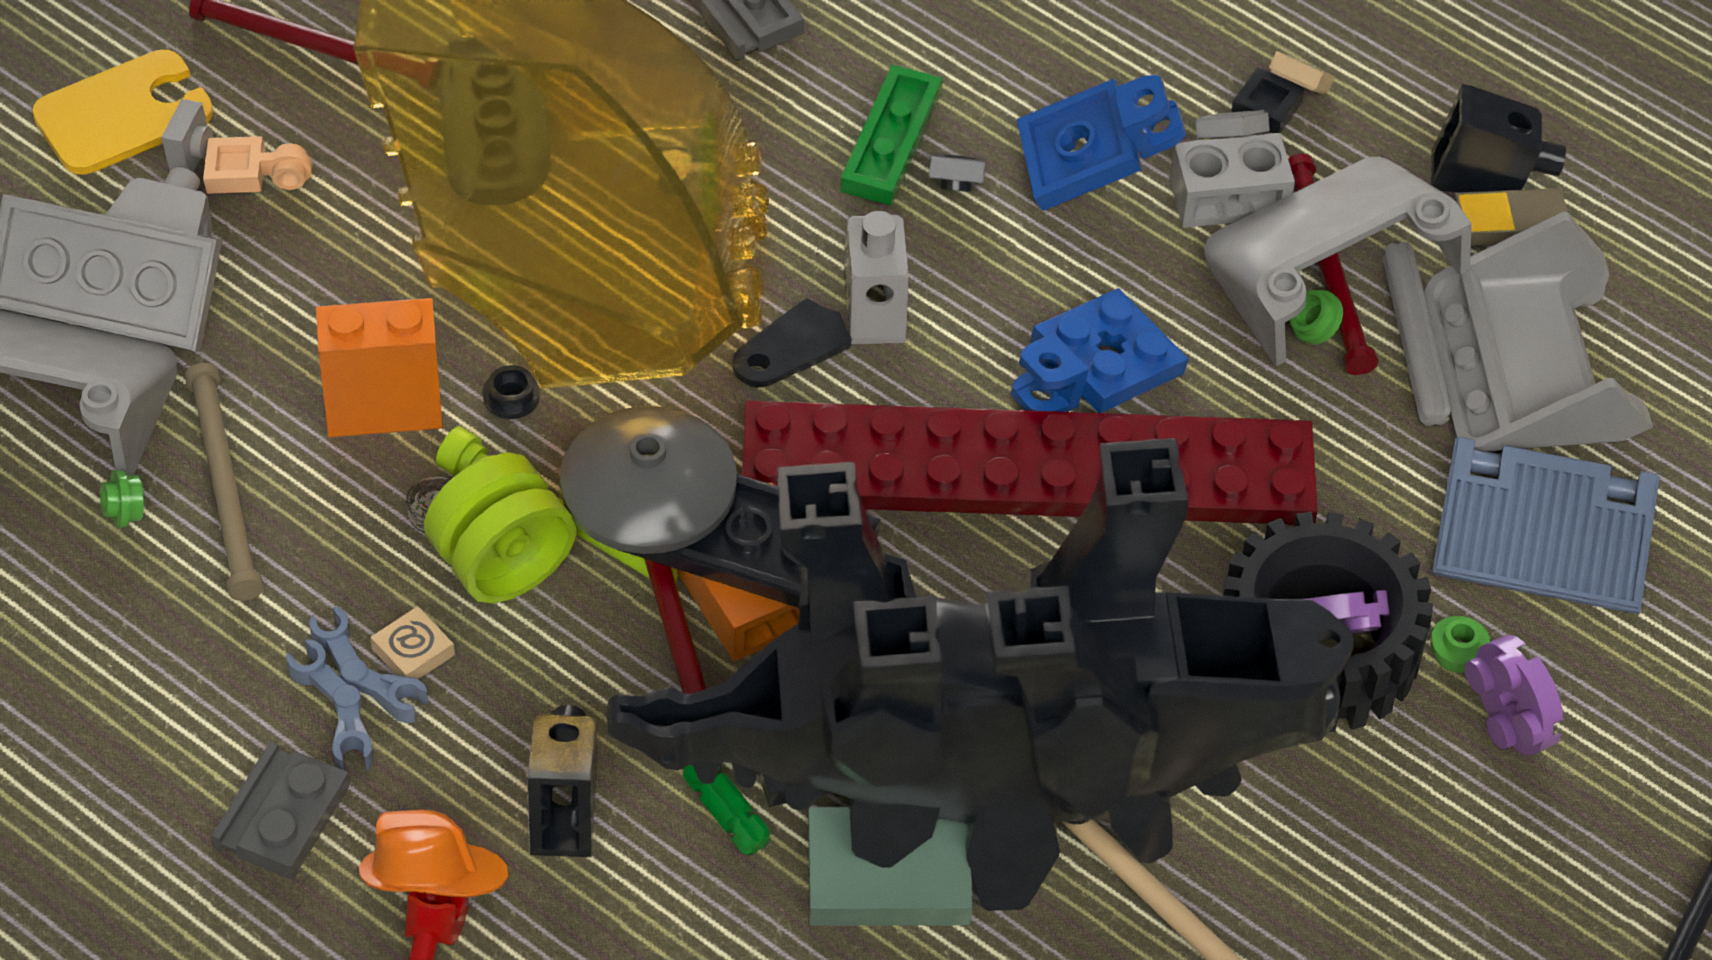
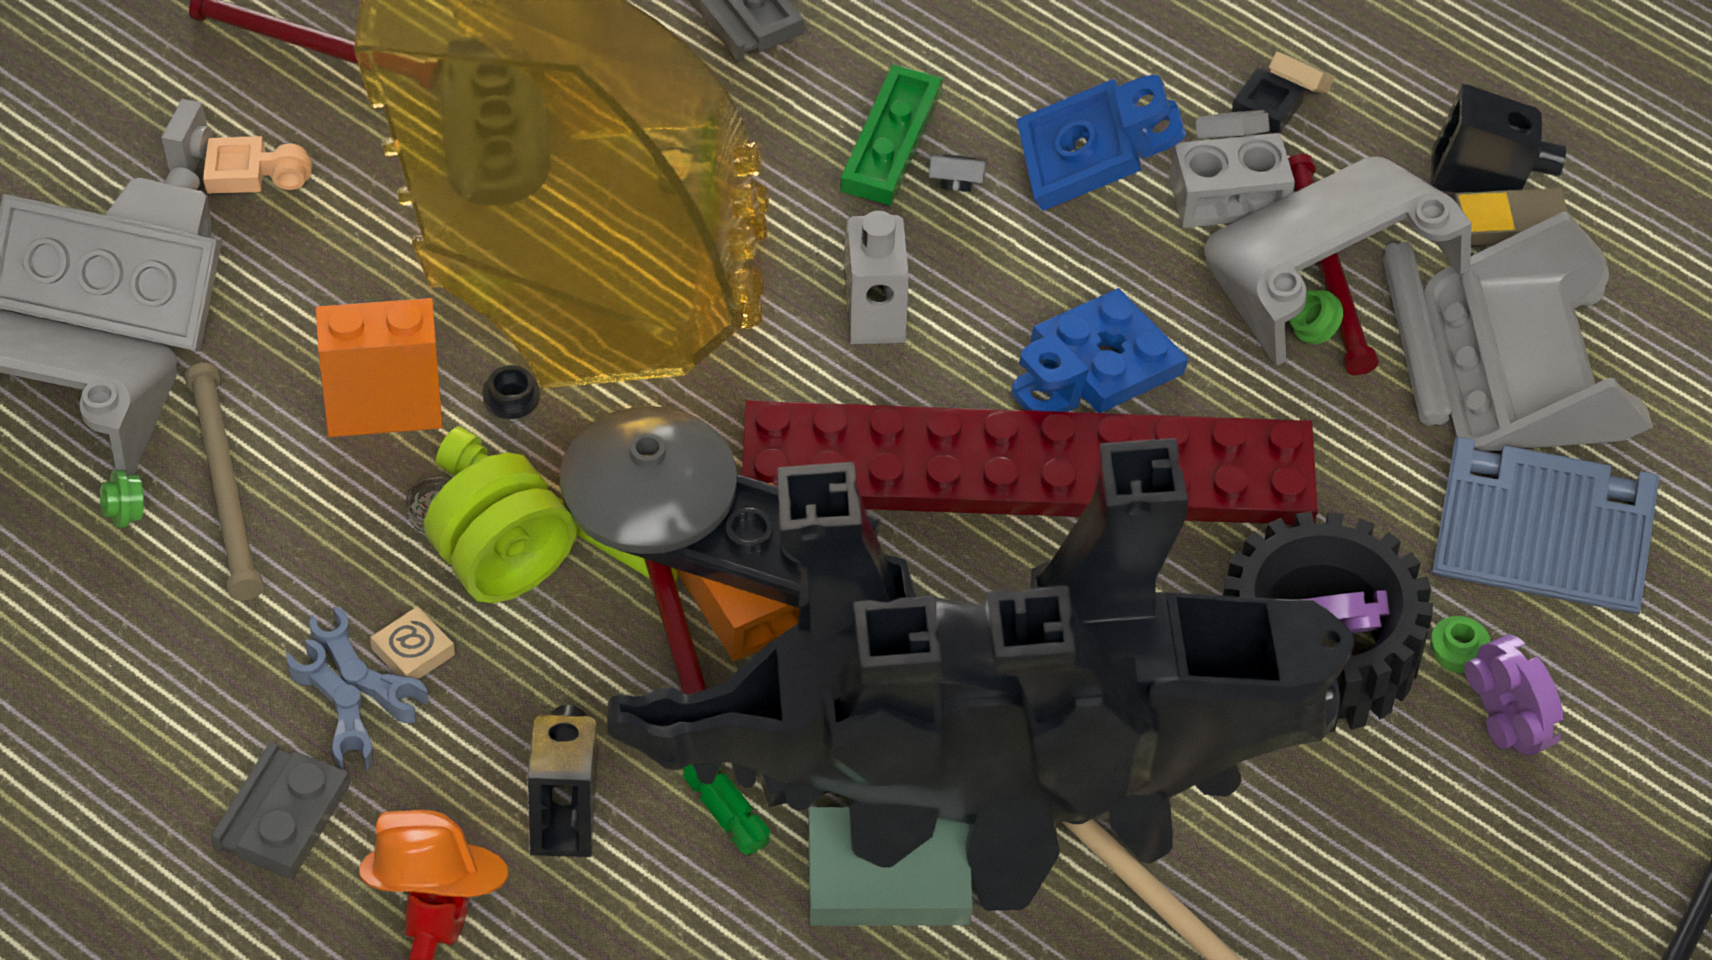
(113, 112): yellow piece -> none
(791, 344): black piece -> none

